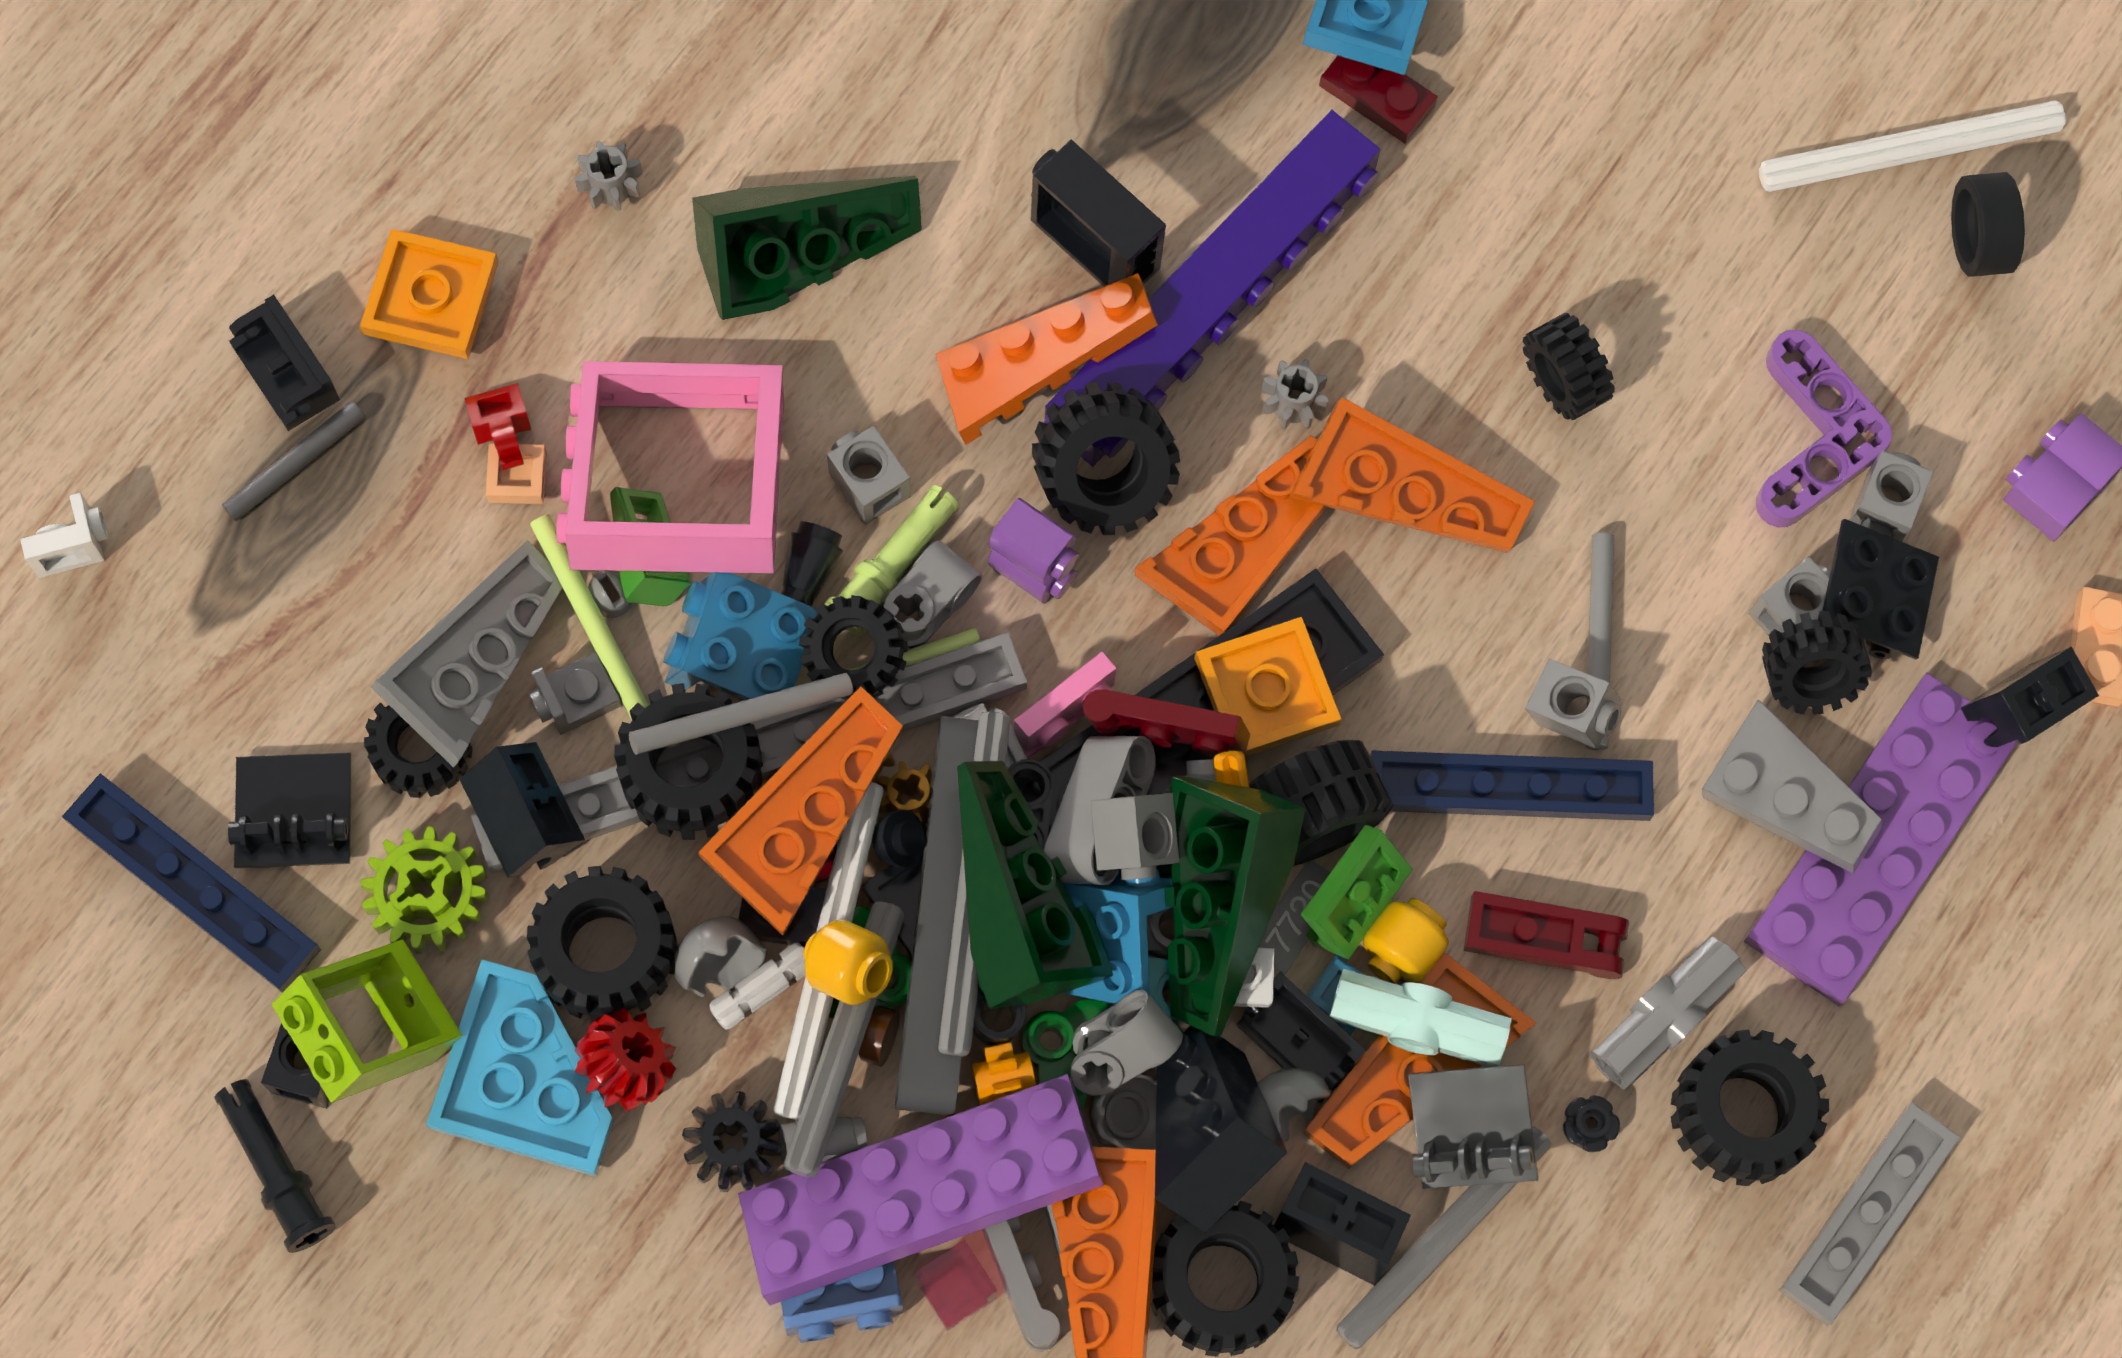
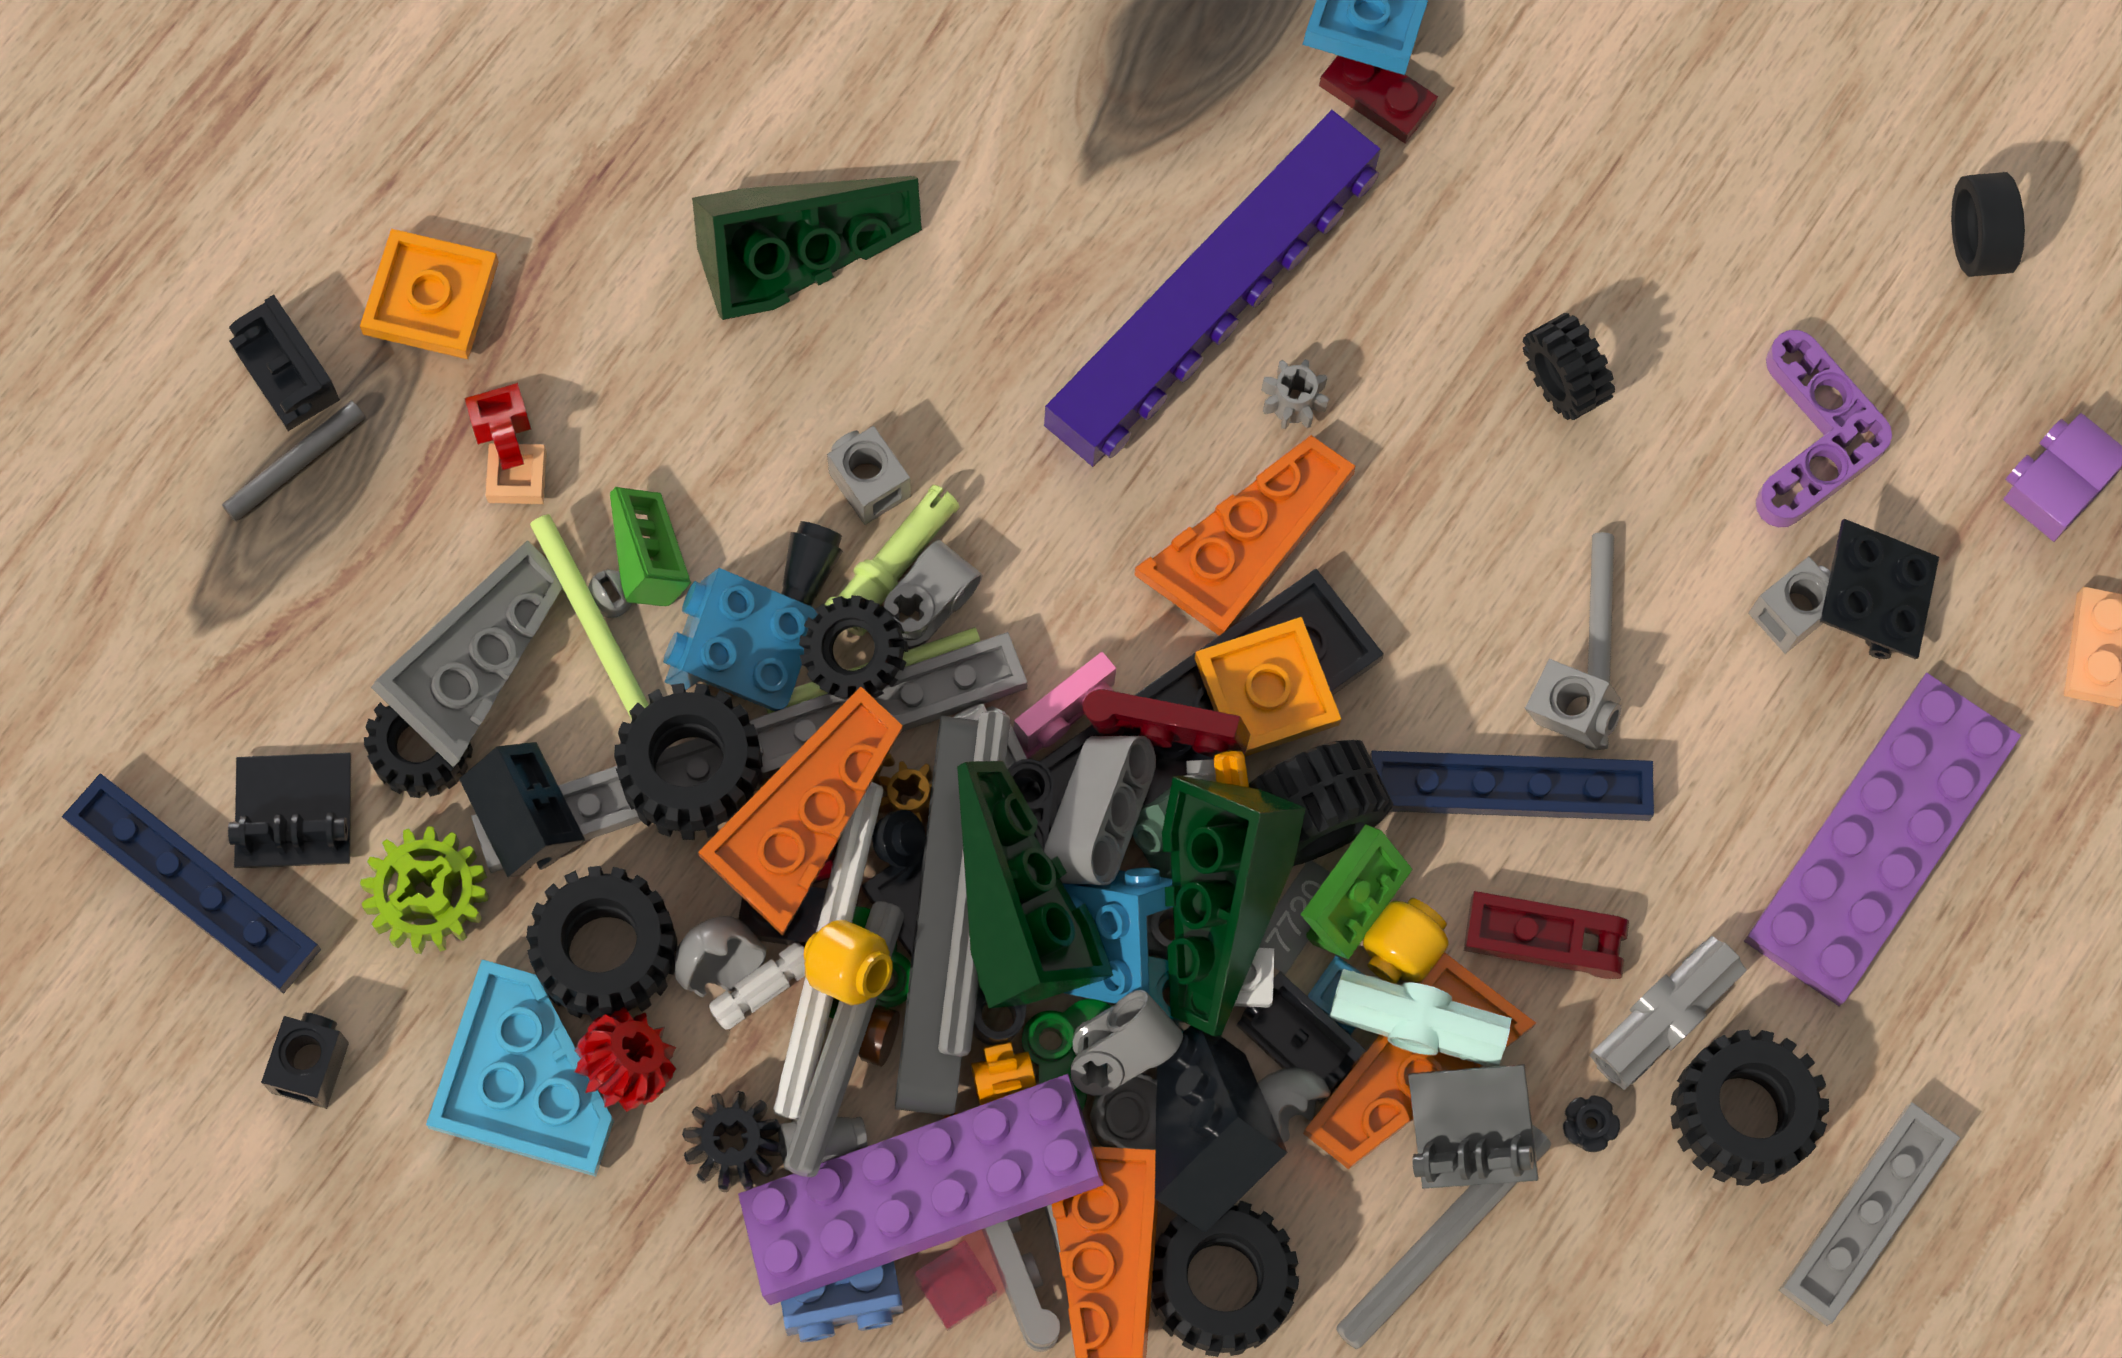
(66, 547): white bracket -> none
(284, 1188): black pin -> none
(390, 978): lime window -> none
(574, 693): flat silver bracket -> none
(608, 160): light grey gear -> none
(673, 545): bright pink window -> none
(740, 713): light grey bar -> none
(1014, 362): orange wing -> none
(1033, 552): medium lavender brick -> none
(1095, 217): black window -> none
(1117, 498): black tyre -> none
(1135, 834): light grey brick -> none
(1341, 1224): black hinge -> none
(1399, 479): orange wing -> none
(1791, 792): light grey wing -> none
(1814, 641): black tyre -> none
(1880, 513): light grey brick -> none
(1912, 146): white axle -> none
(2033, 698): black hinge -> none

